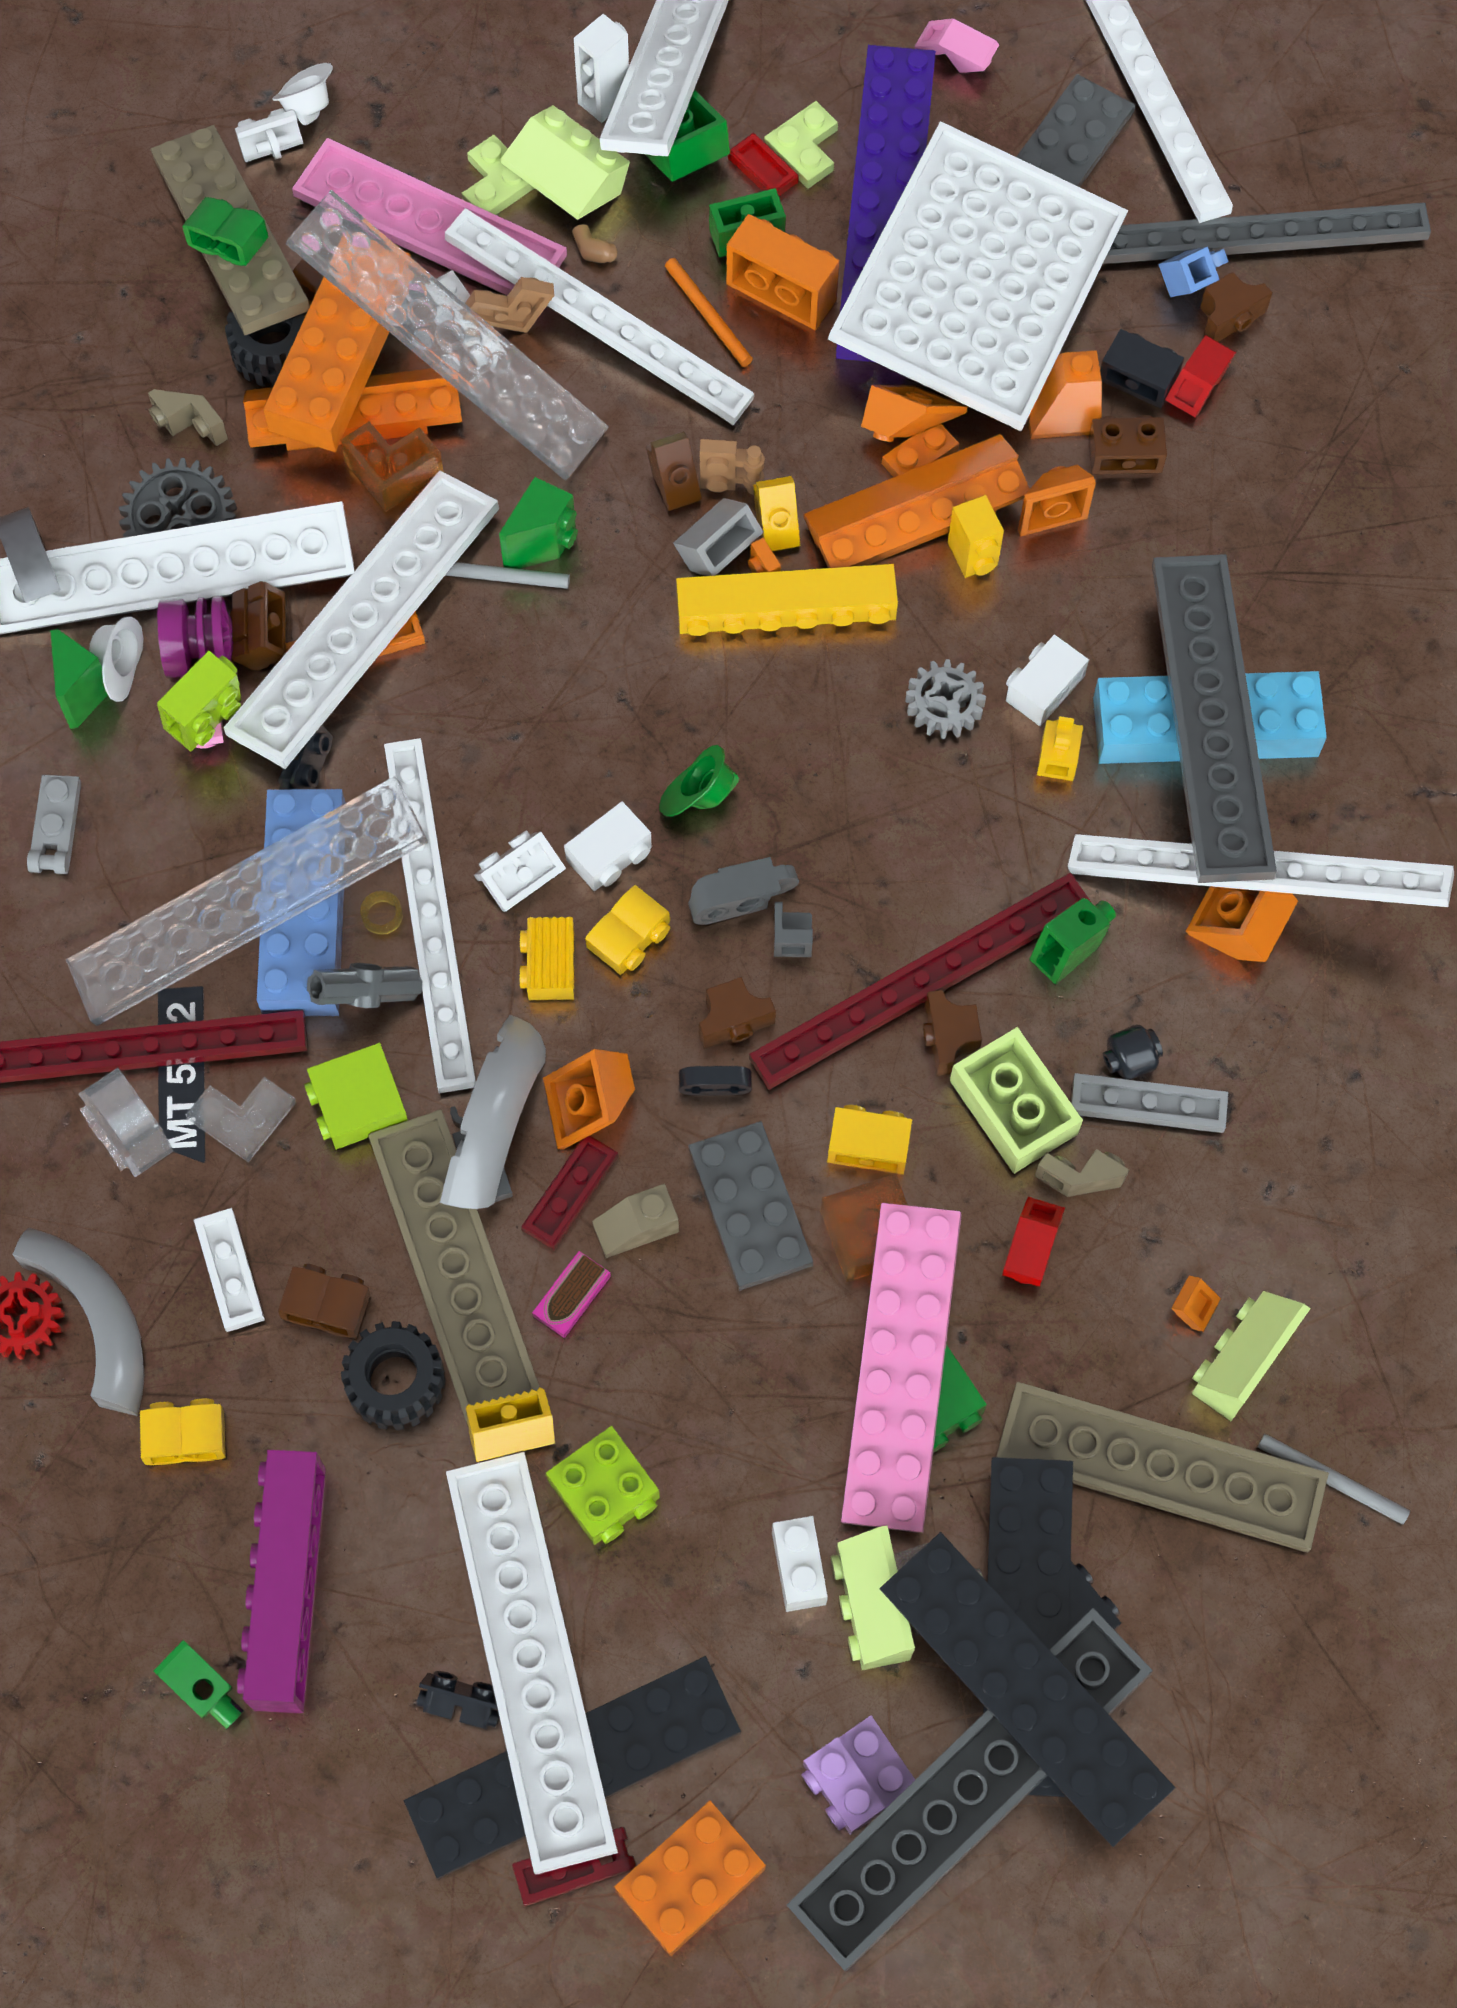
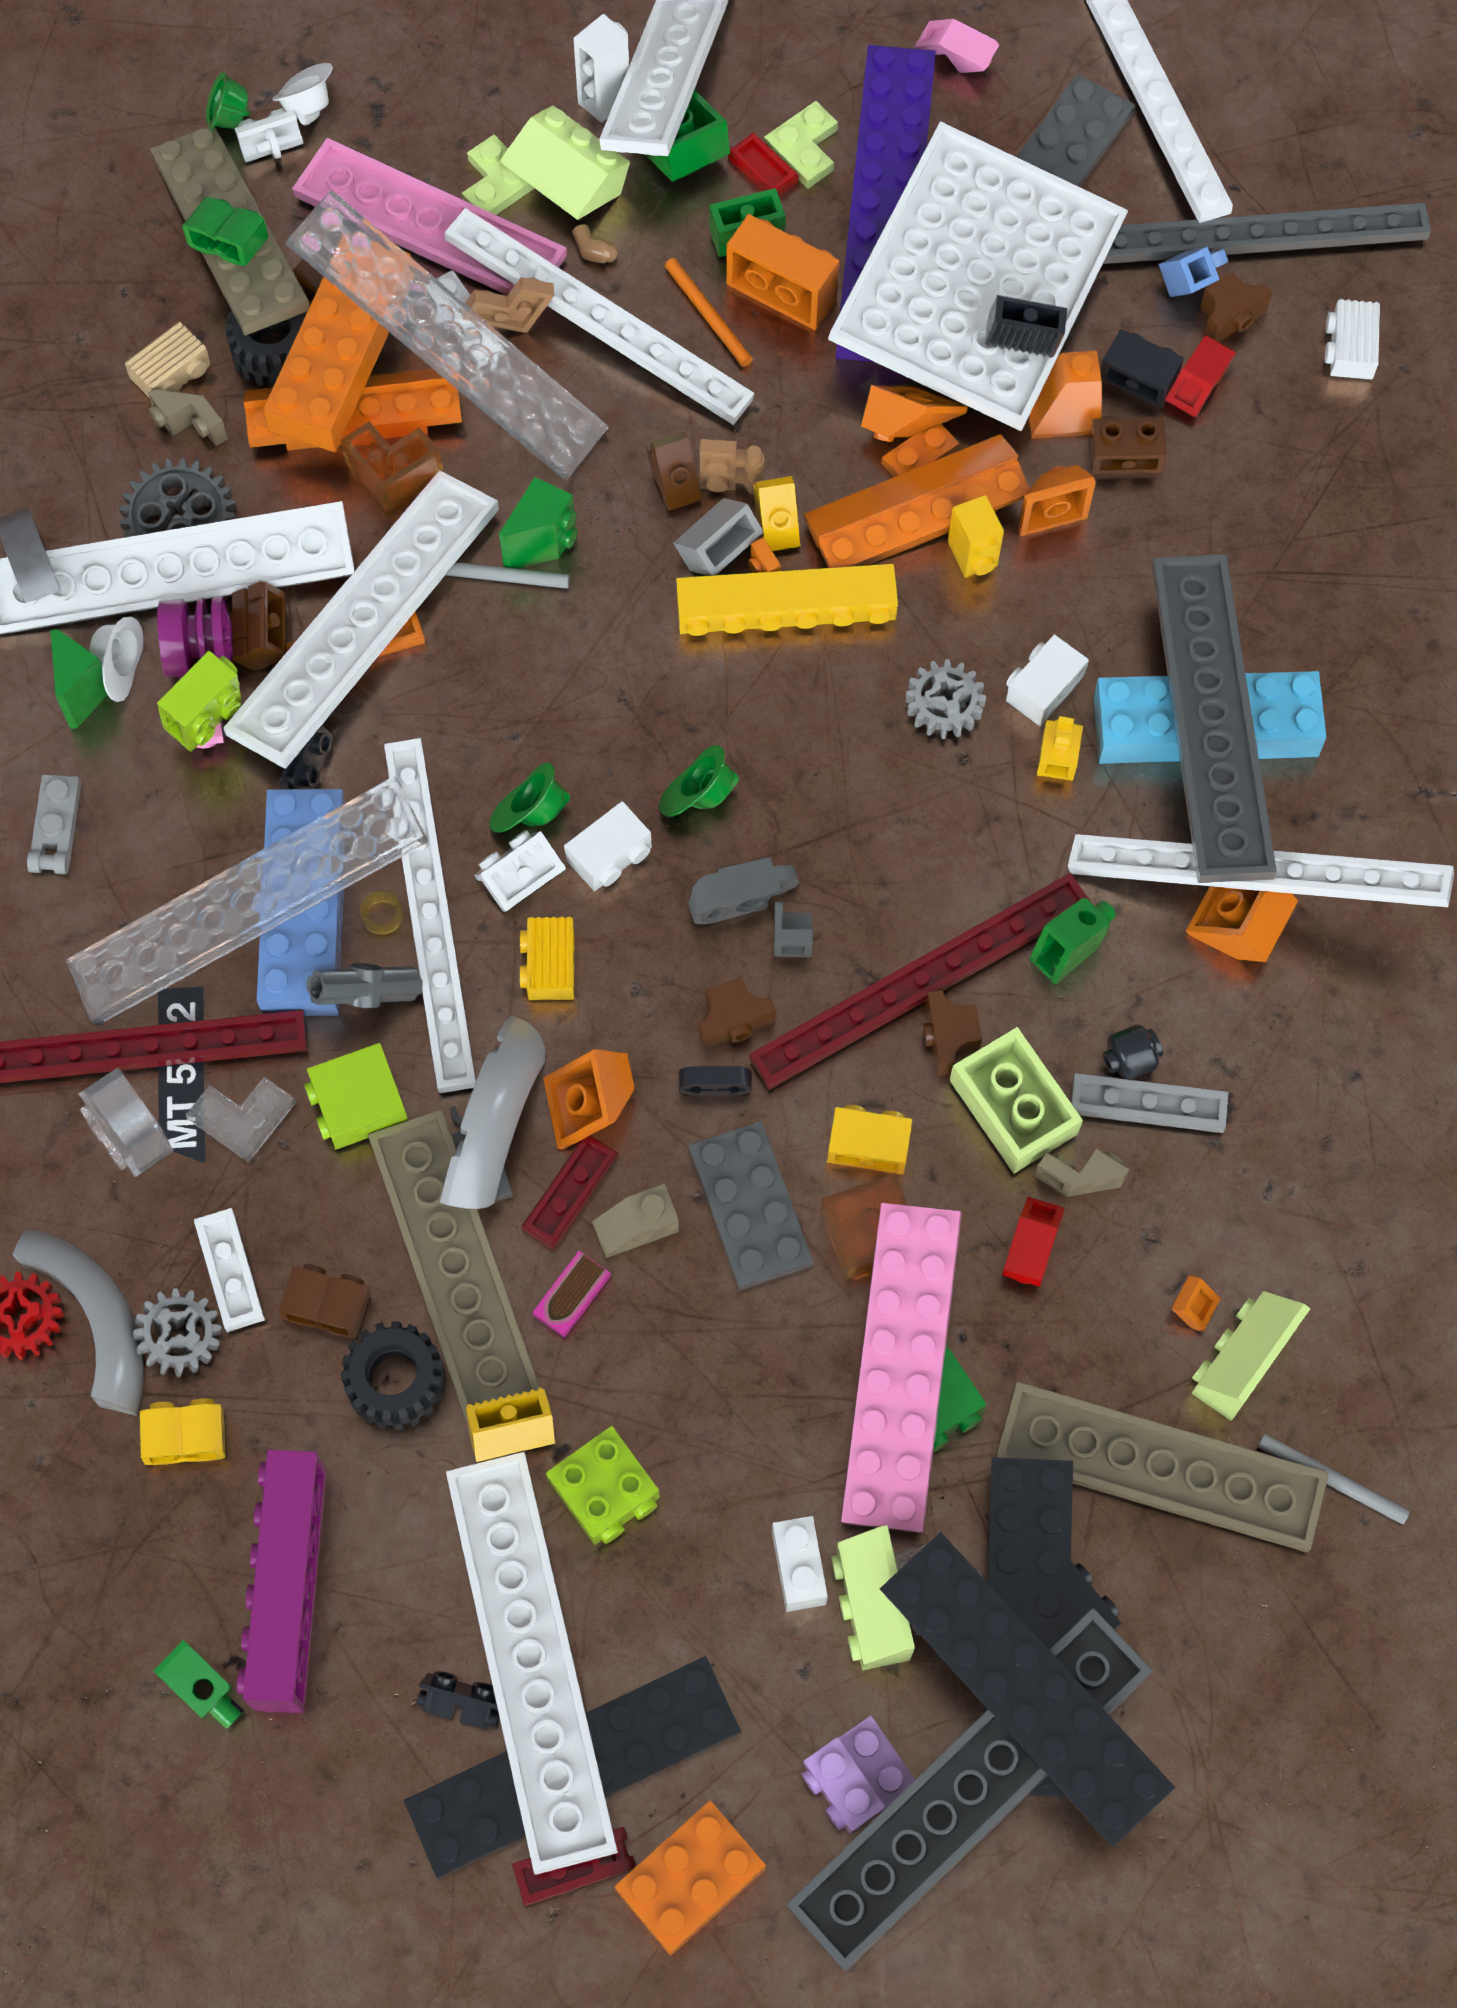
(165, 1321): none -> light grey gear
(168, 361): none -> tan brick
(226, 103): none -> green piece
(532, 802): none -> green piece
(628, 930): yellow brick -> none
(1025, 326): none -> black brick
(1354, 339): none -> white brick

